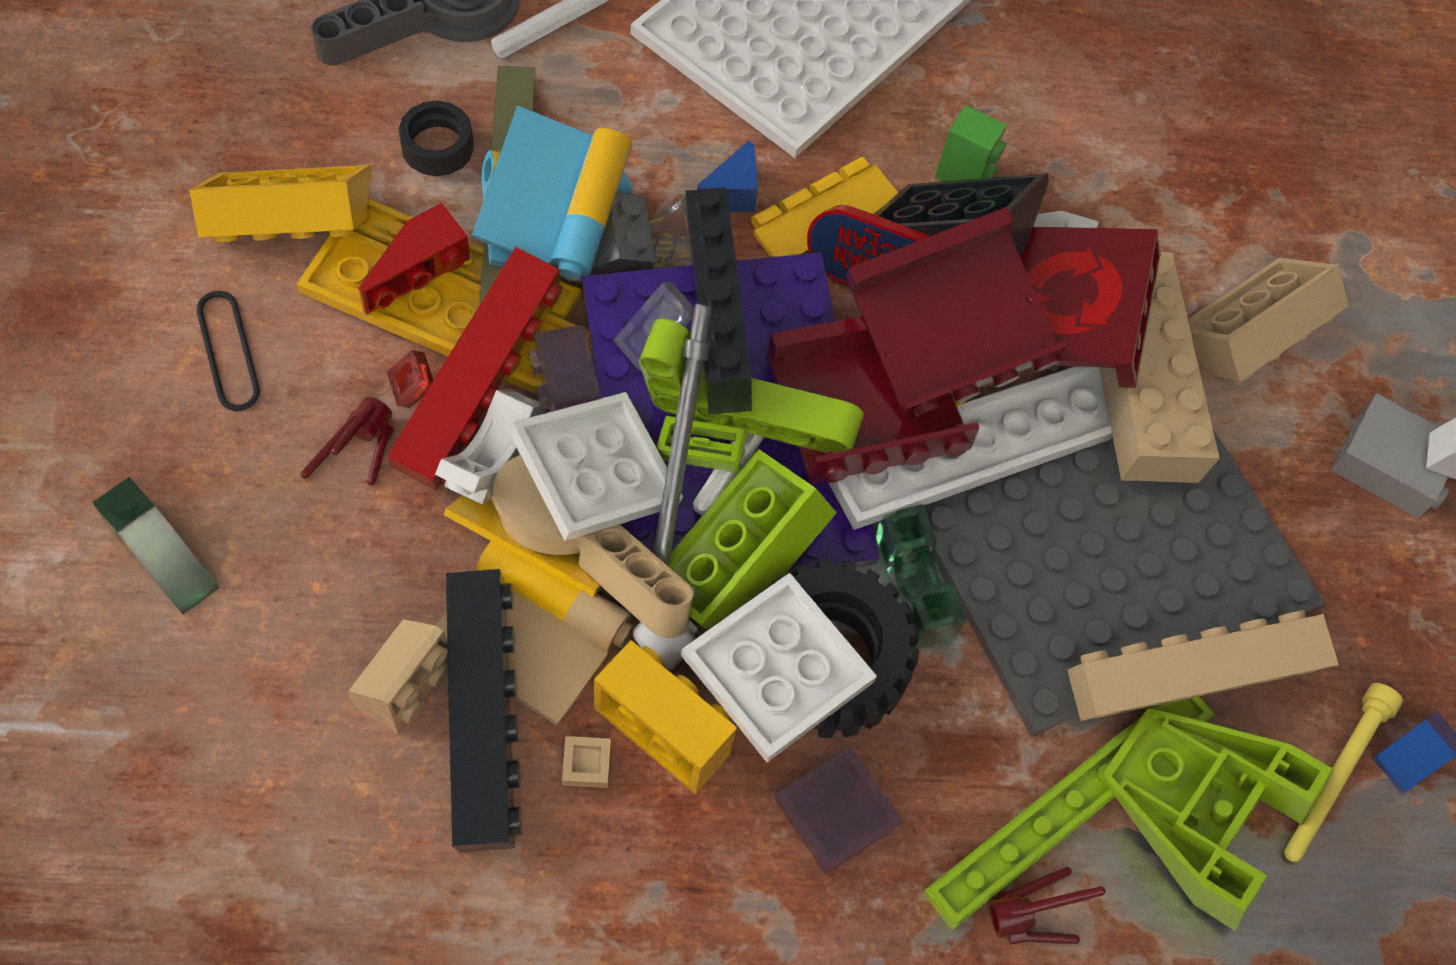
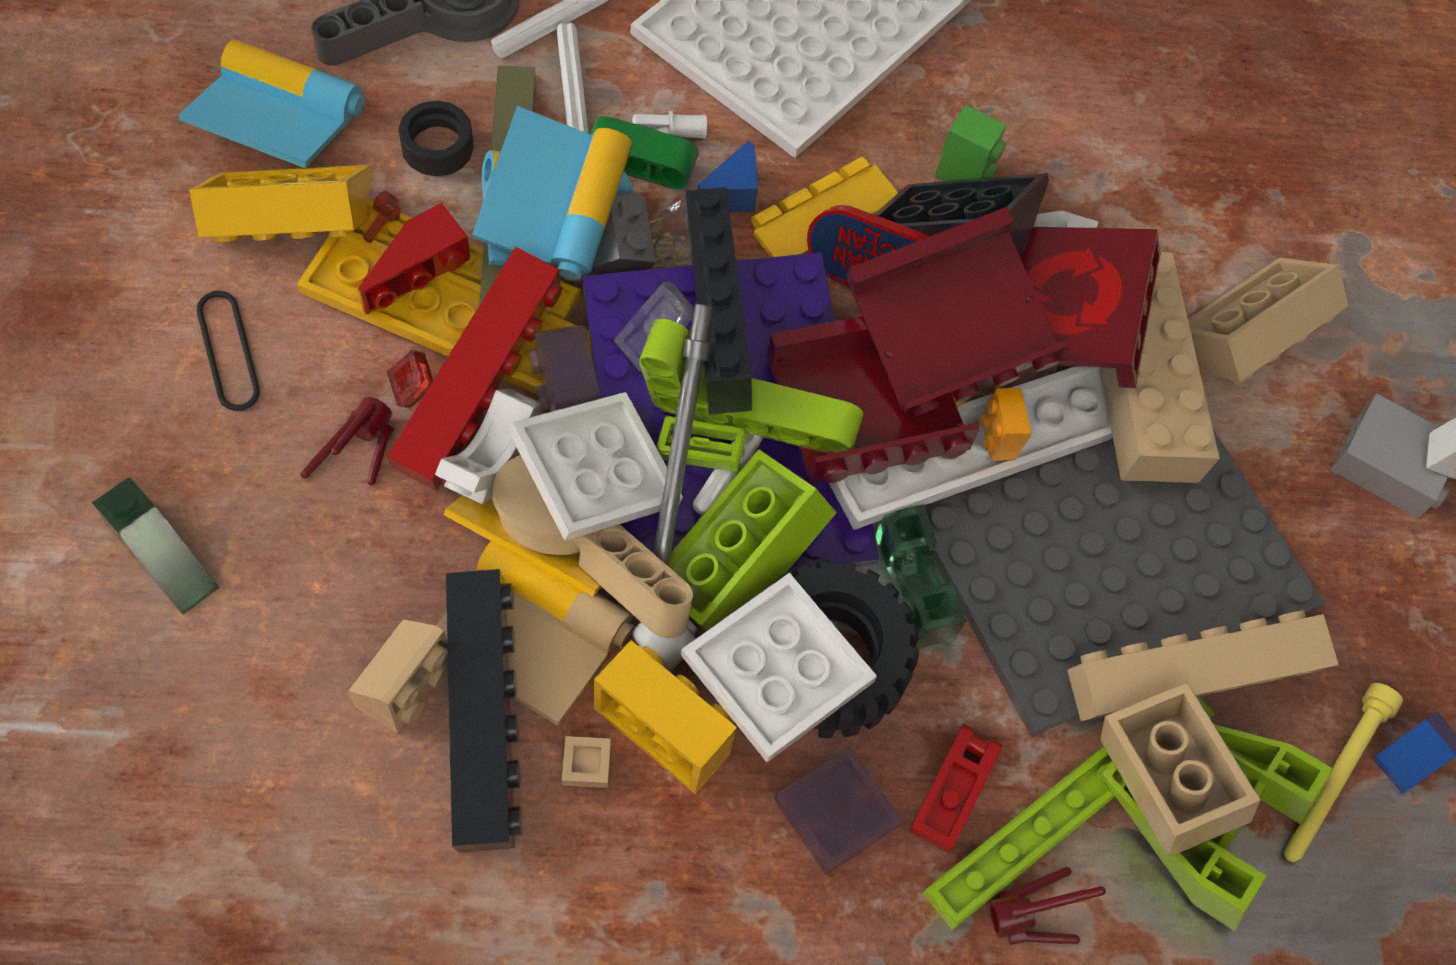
(275, 104): none -> medium azure door
(388, 210): none -> clear red hand
(572, 77): none -> white axle
(655, 154): none -> green beam
(678, 125): none -> white axle
(955, 790): none -> red plate
(1005, 424): none -> light orange piece
(1178, 769): none -> tan brick

